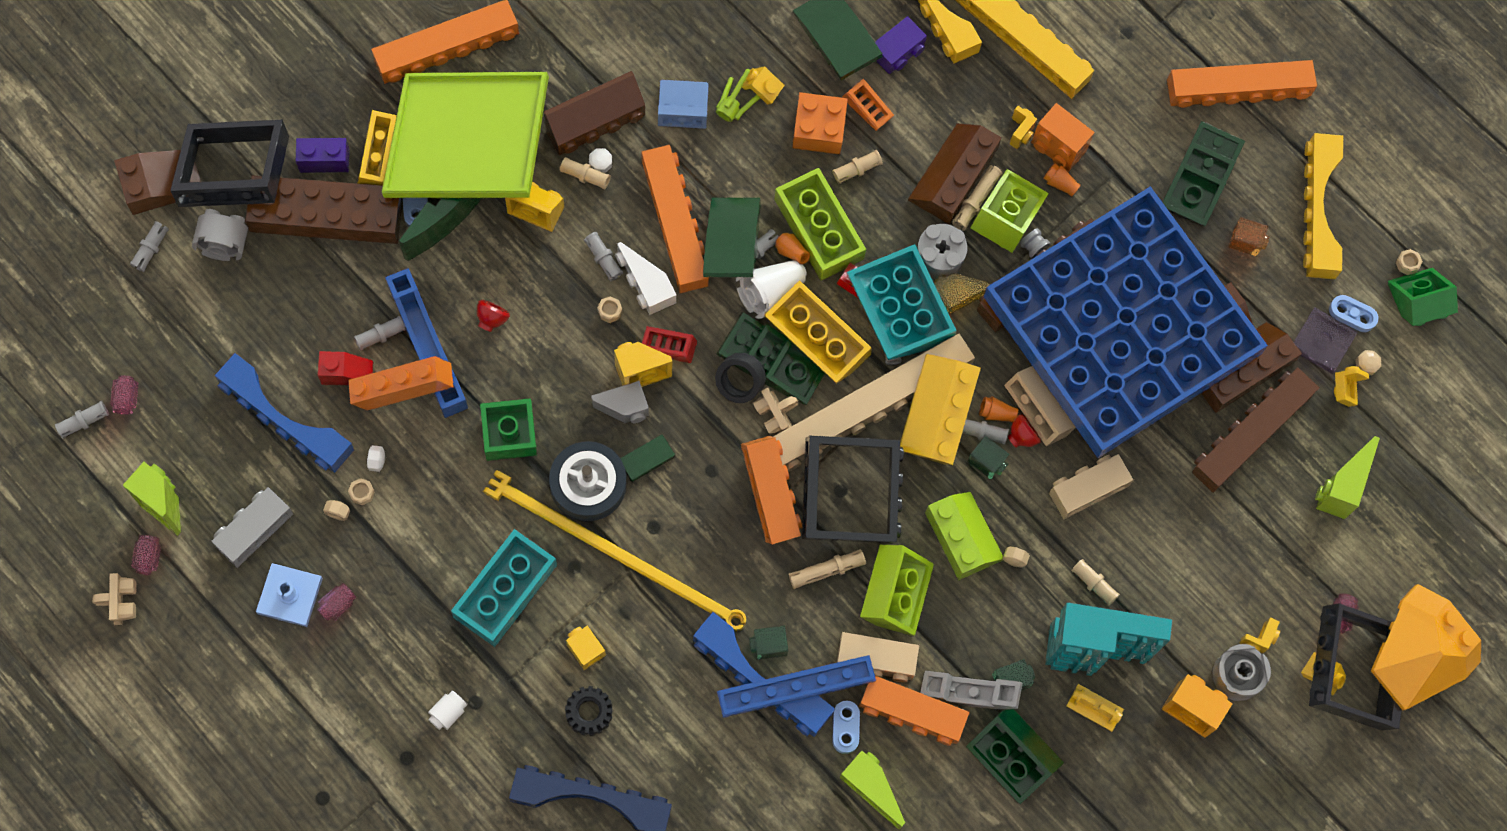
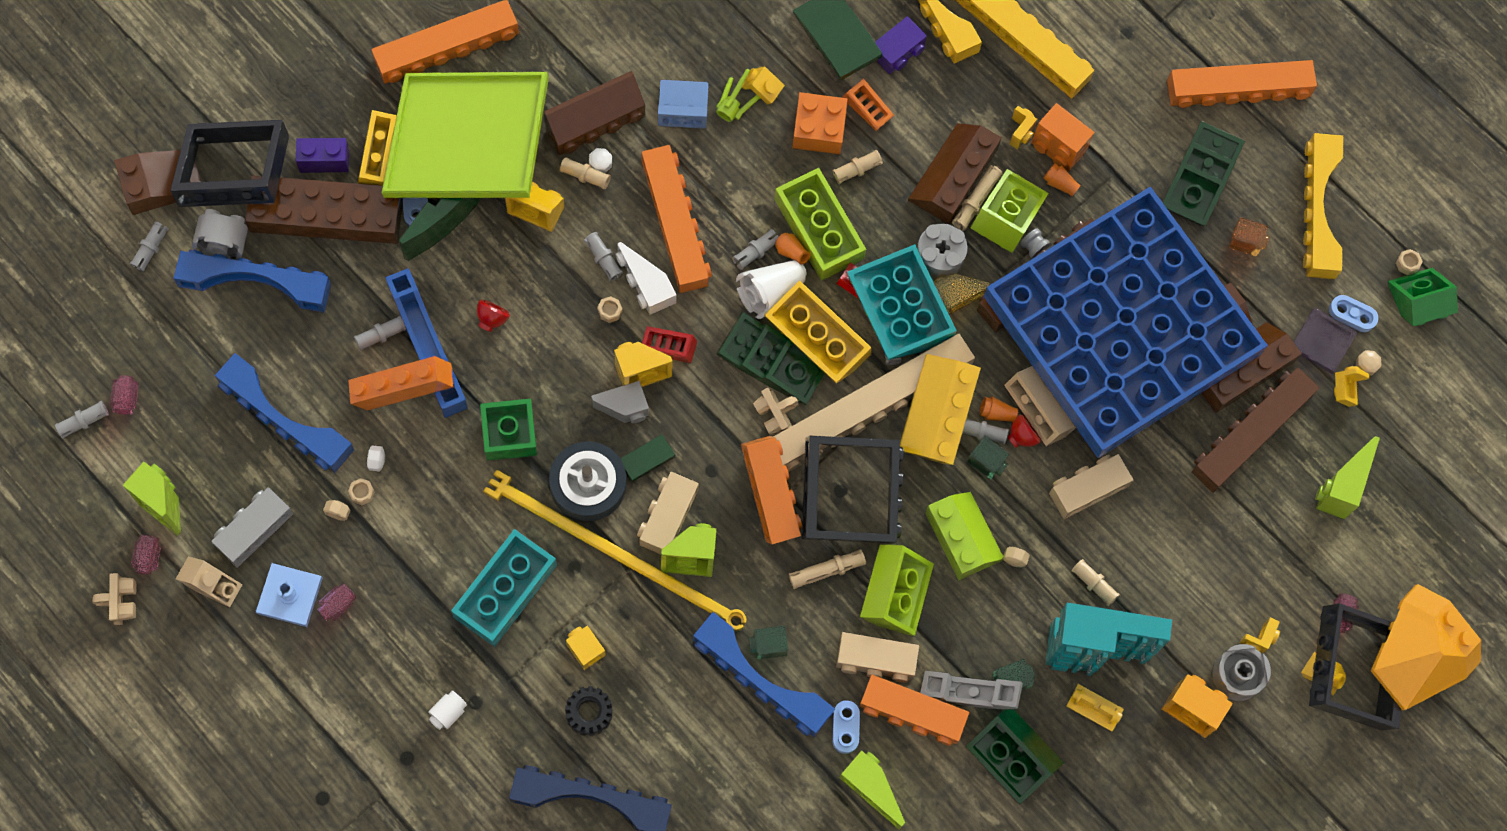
(203, 271): none -> blue arch
(208, 581): none -> tan slope
(340, 367): red slope -> none
(667, 512): none -> tan brick
(690, 552): none -> lime slope
(728, 390): black tyre -> none
(732, 237): dark green slope -> none
(796, 686): blue tile -> none

